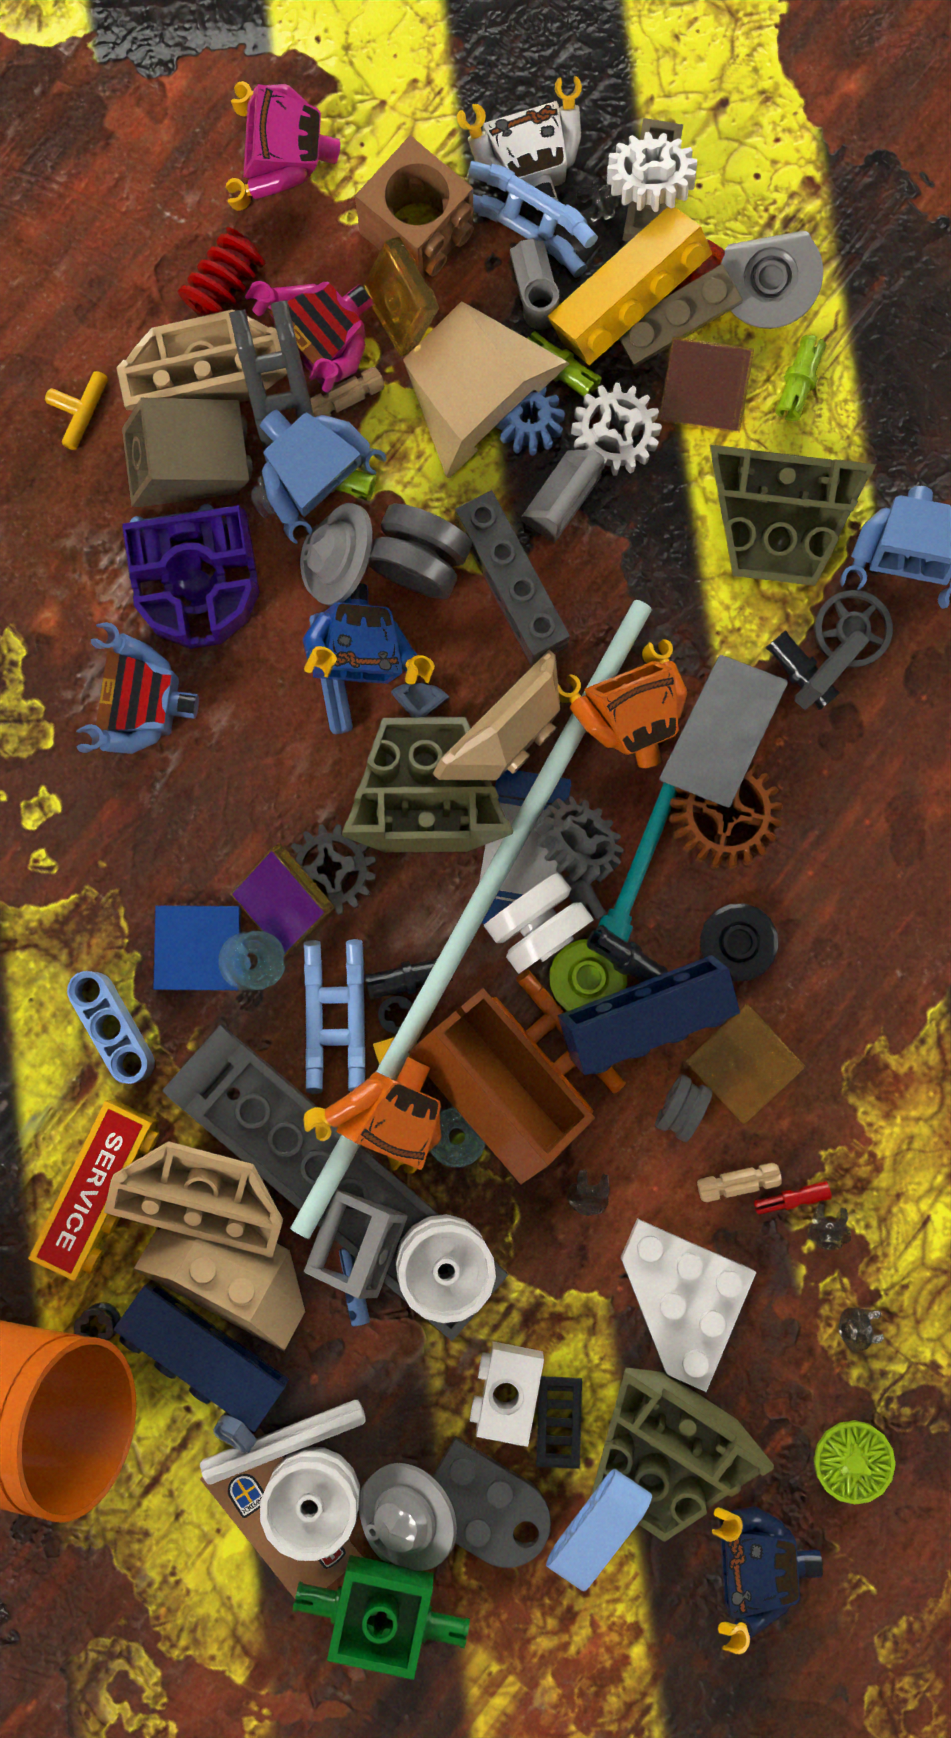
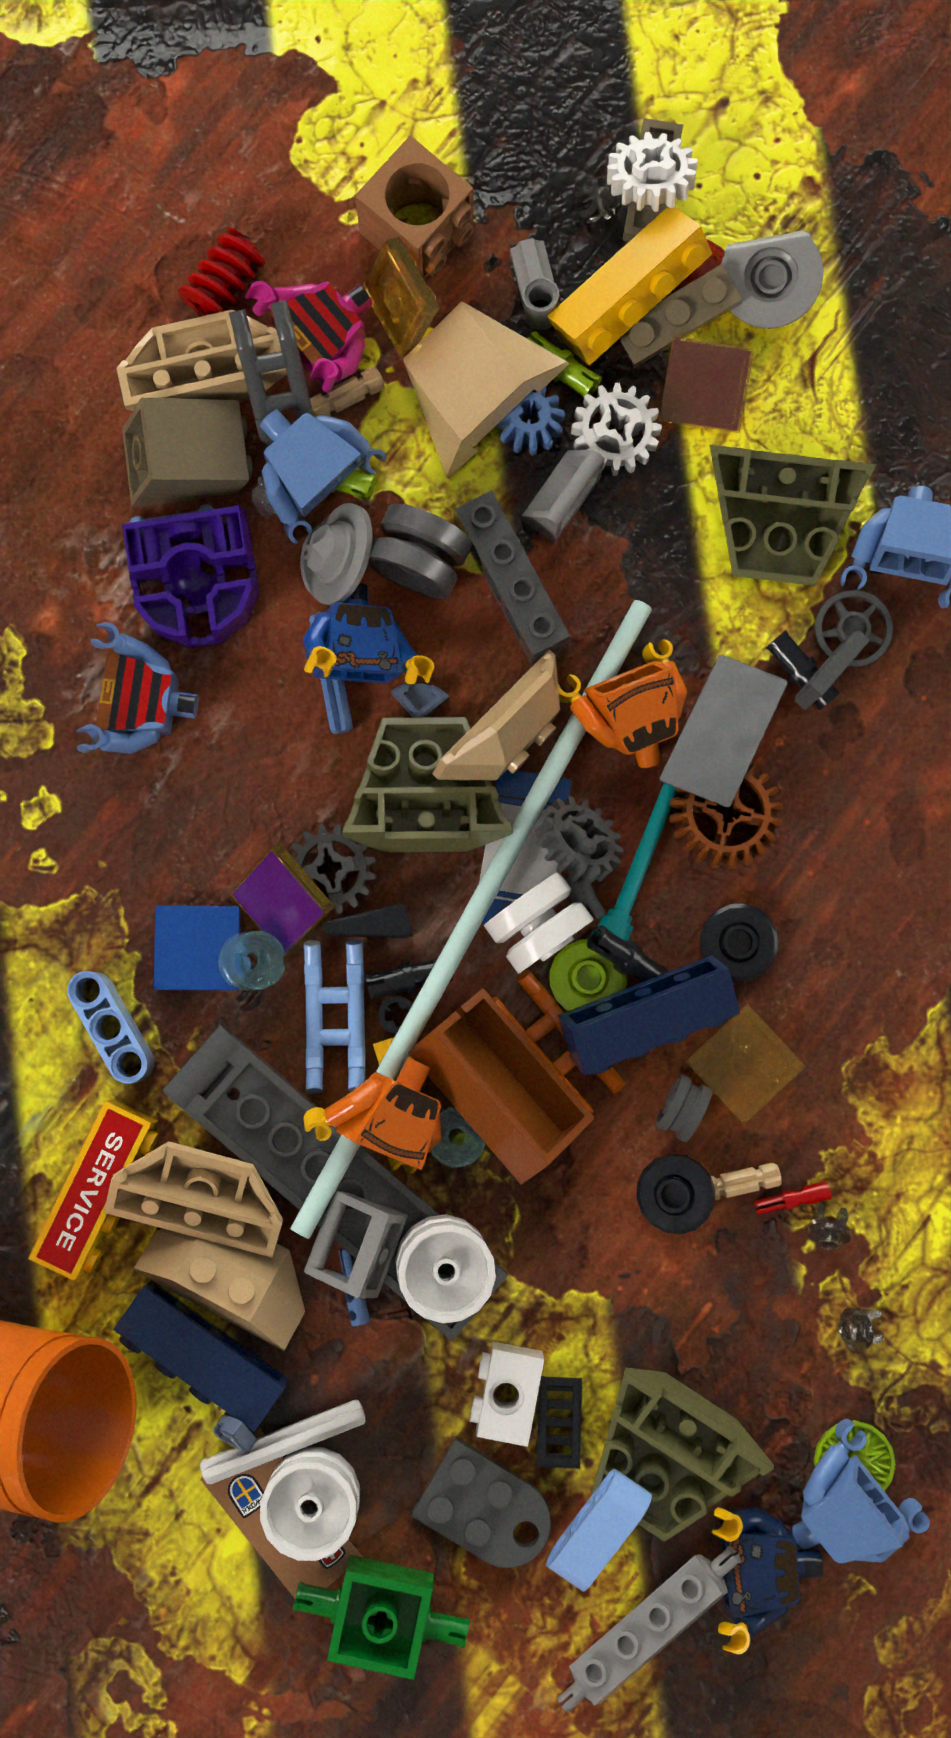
(81, 409): yellow piece -> none
(105, 1313): black bush -> none
(279, 143): dark pink torso -> none
(378, 923): none -> black slope
(407, 1517): light grey hat -> none
(531, 143): white torso -> none
(553, 213): light blue piece -> none
(588, 1198): clear smoke plate -> none
(648, 1629): none -> light grey plate
(675, 1193): none -> black wheel
(686, 1299): white plate -> none
(800, 378): lime pin -> none
(850, 1509): none -> medium blue torso

